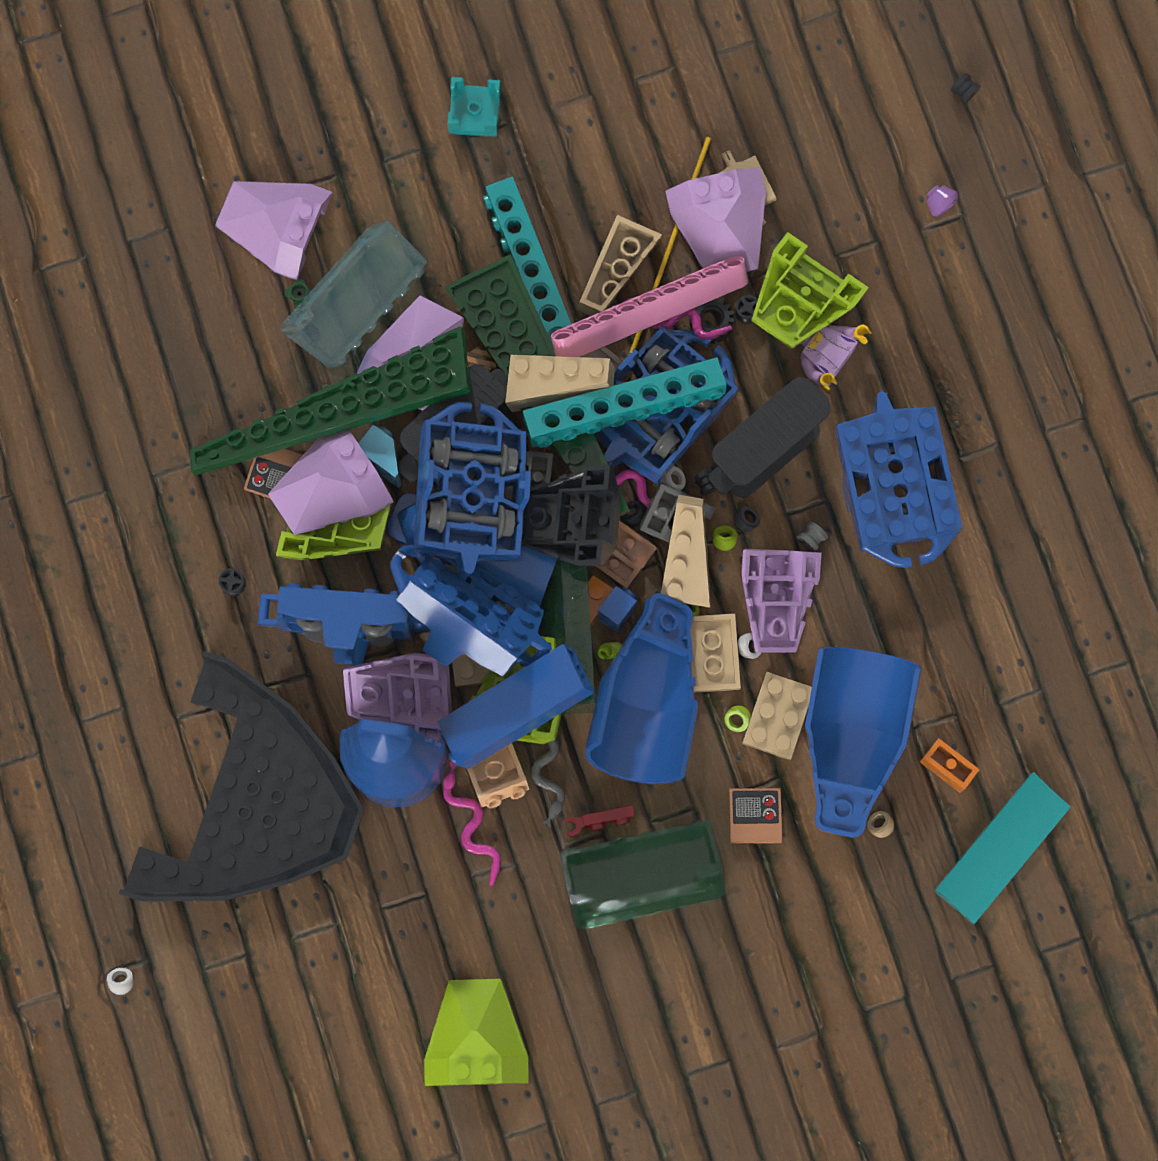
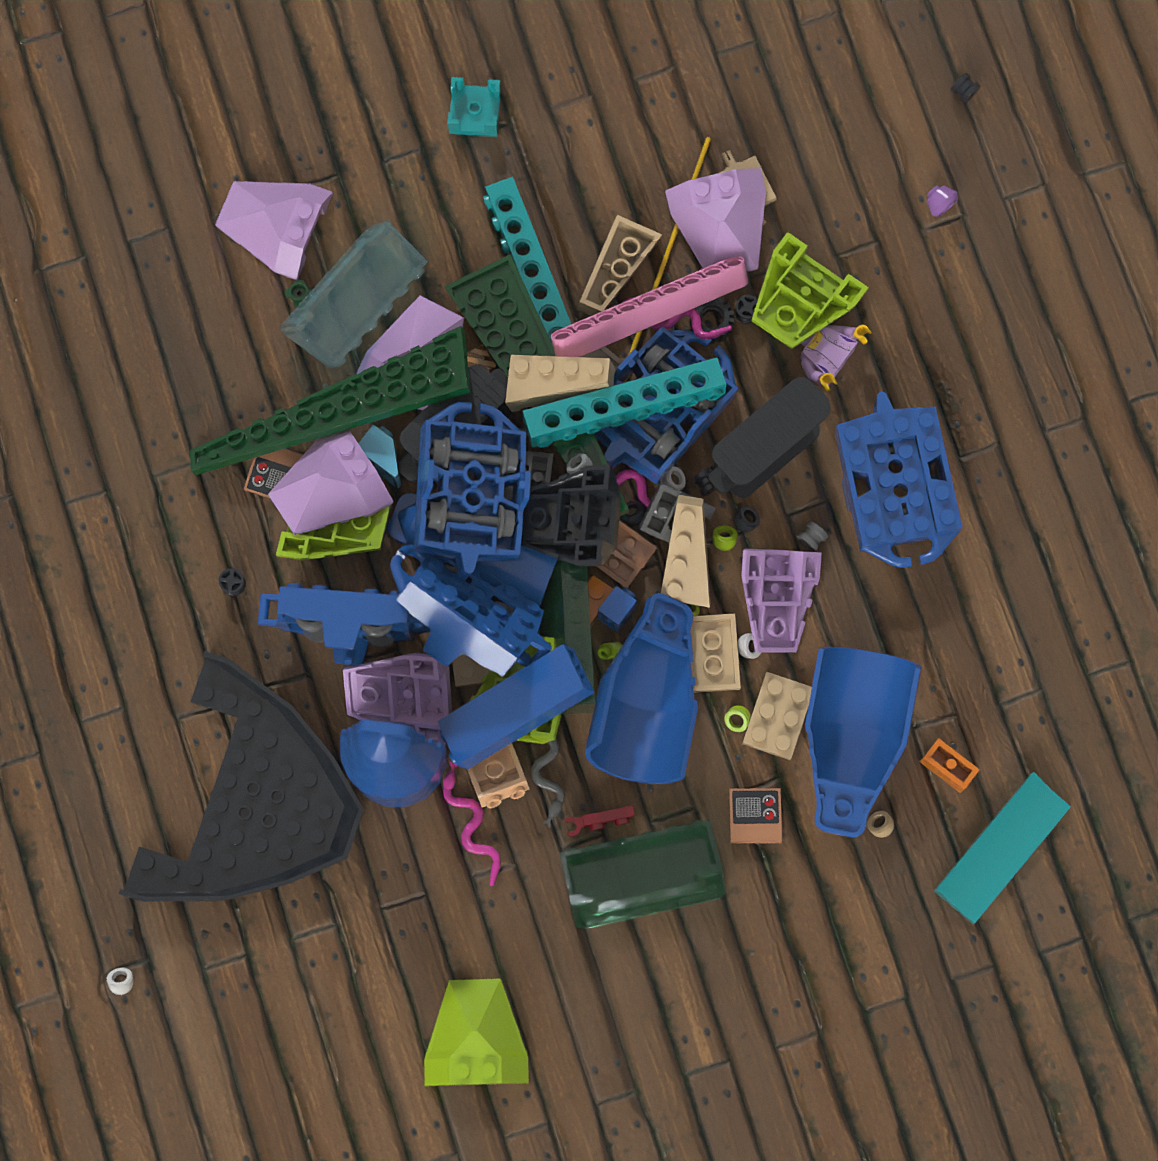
(572, 467): none -> light grey piece

